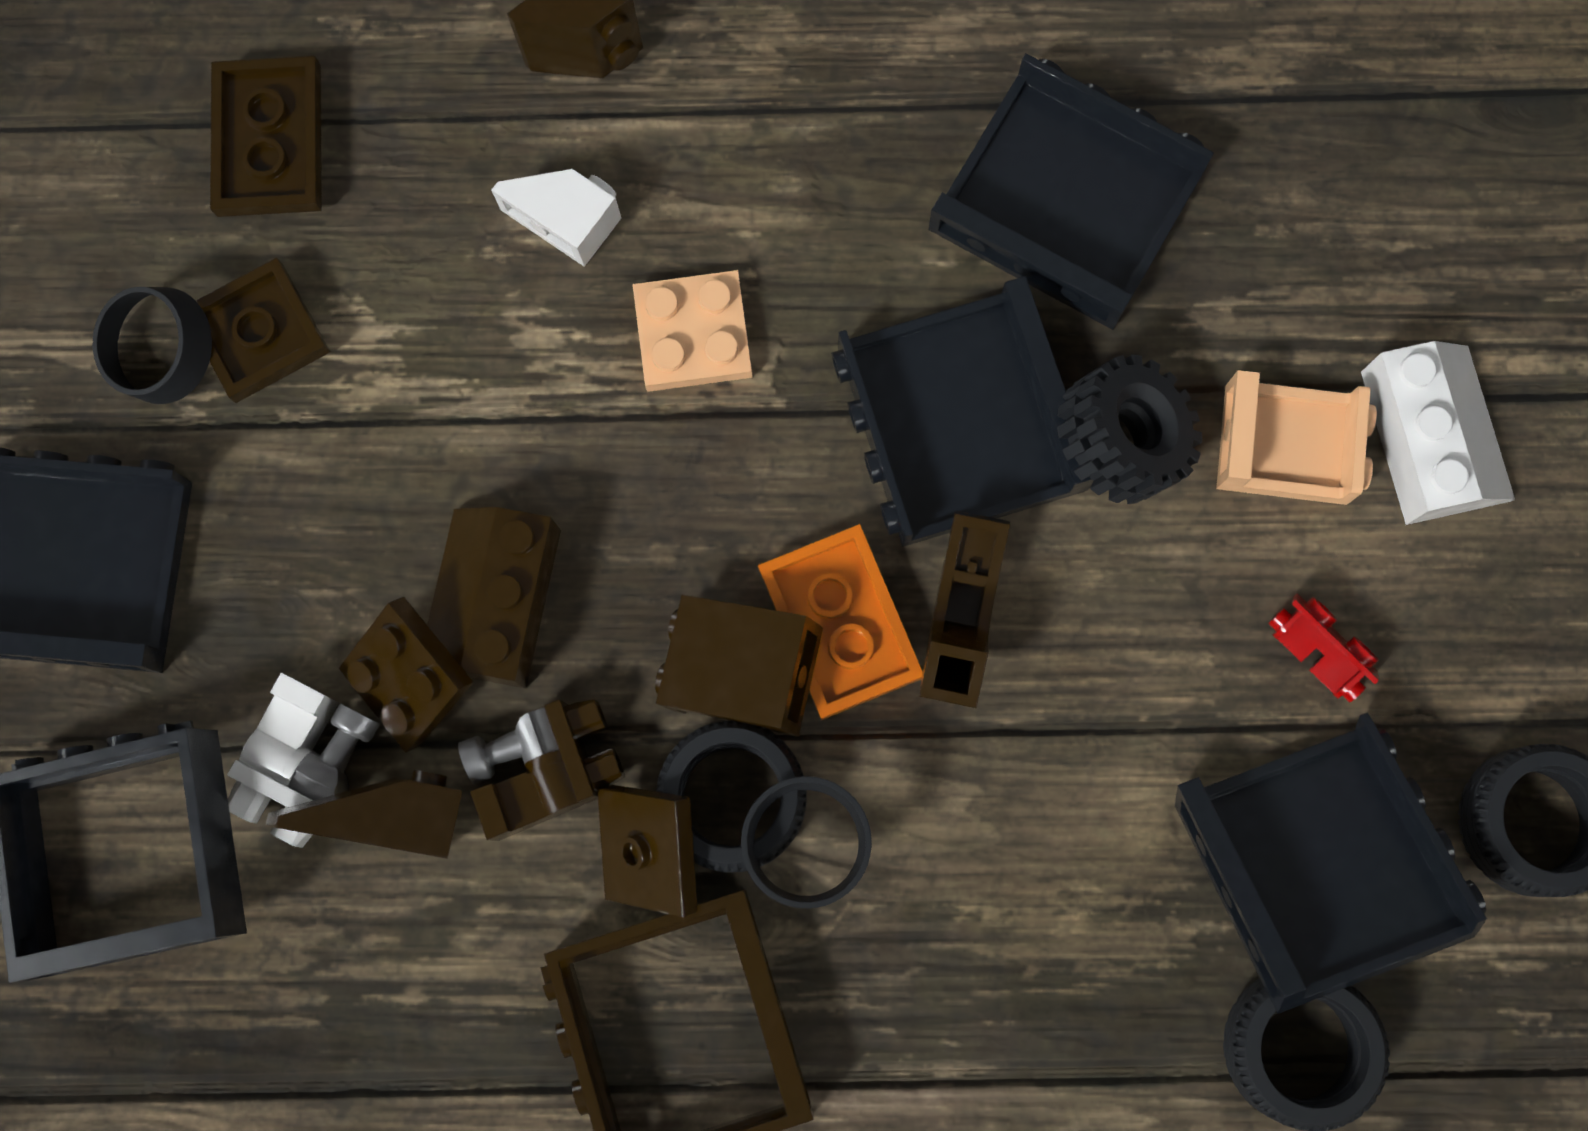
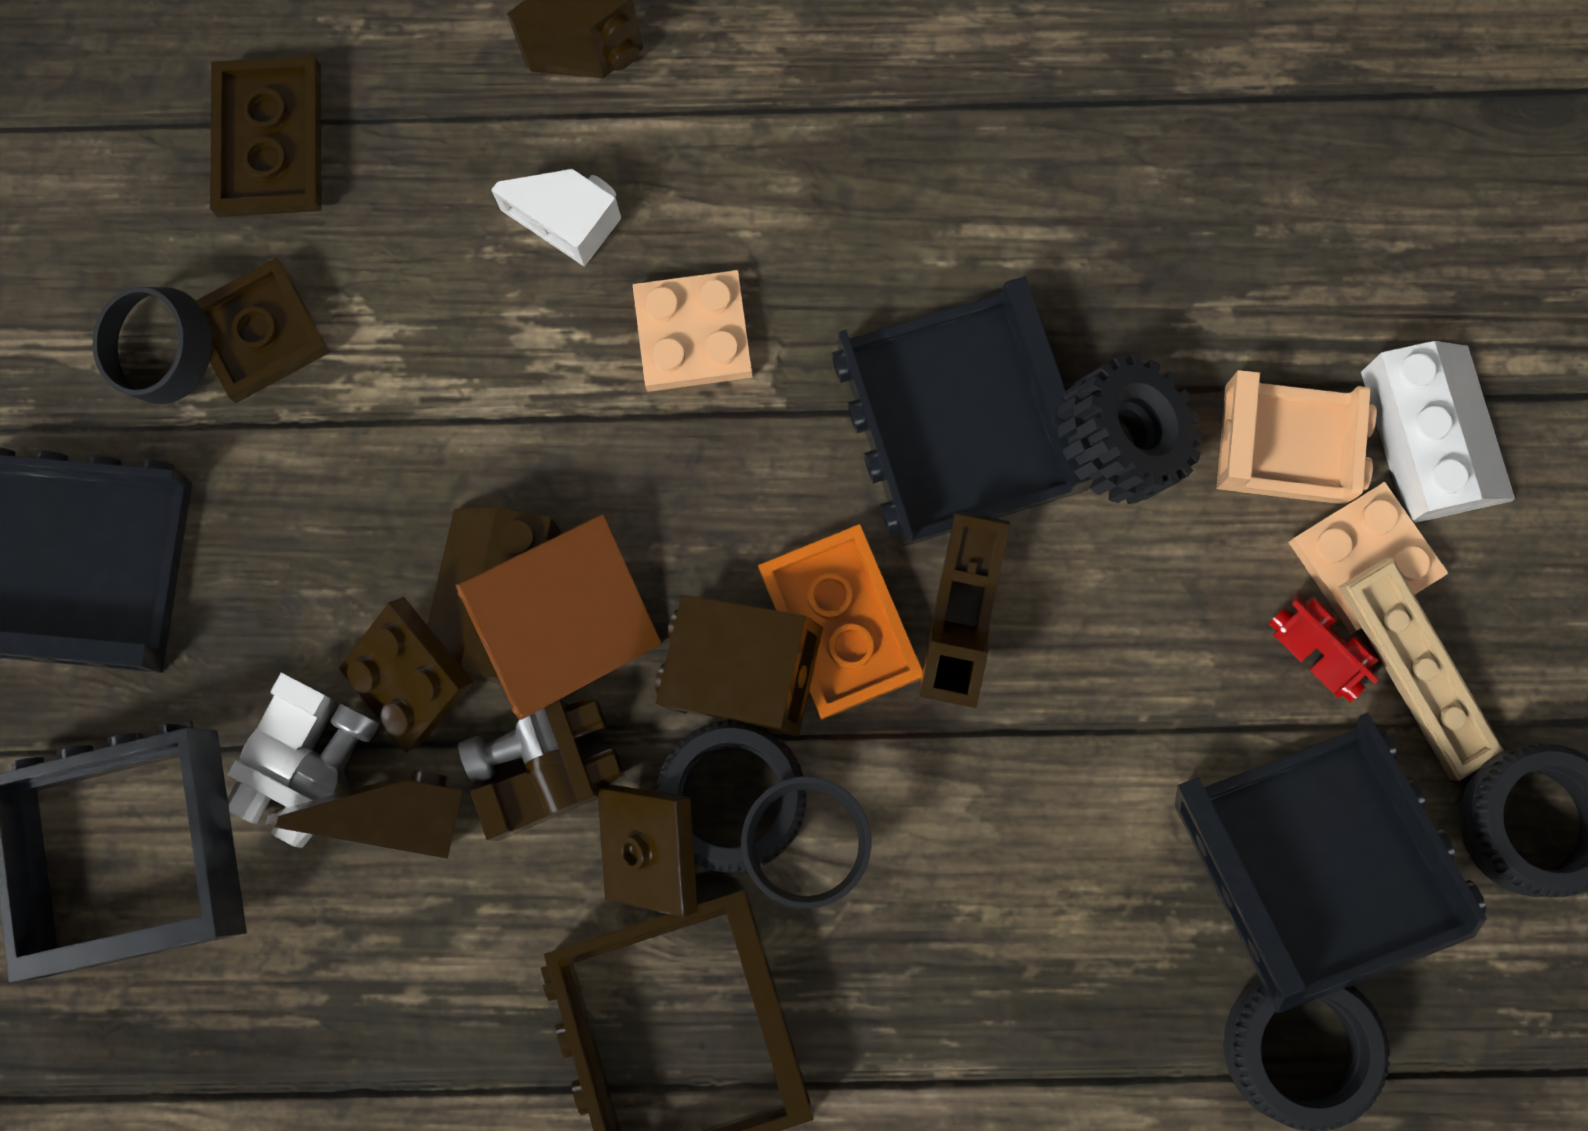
(559, 616): none -> dark orange piece
(1071, 190): black panel -> none
(1359, 538): none -> light nougat plate
(1421, 669): none -> tan tile

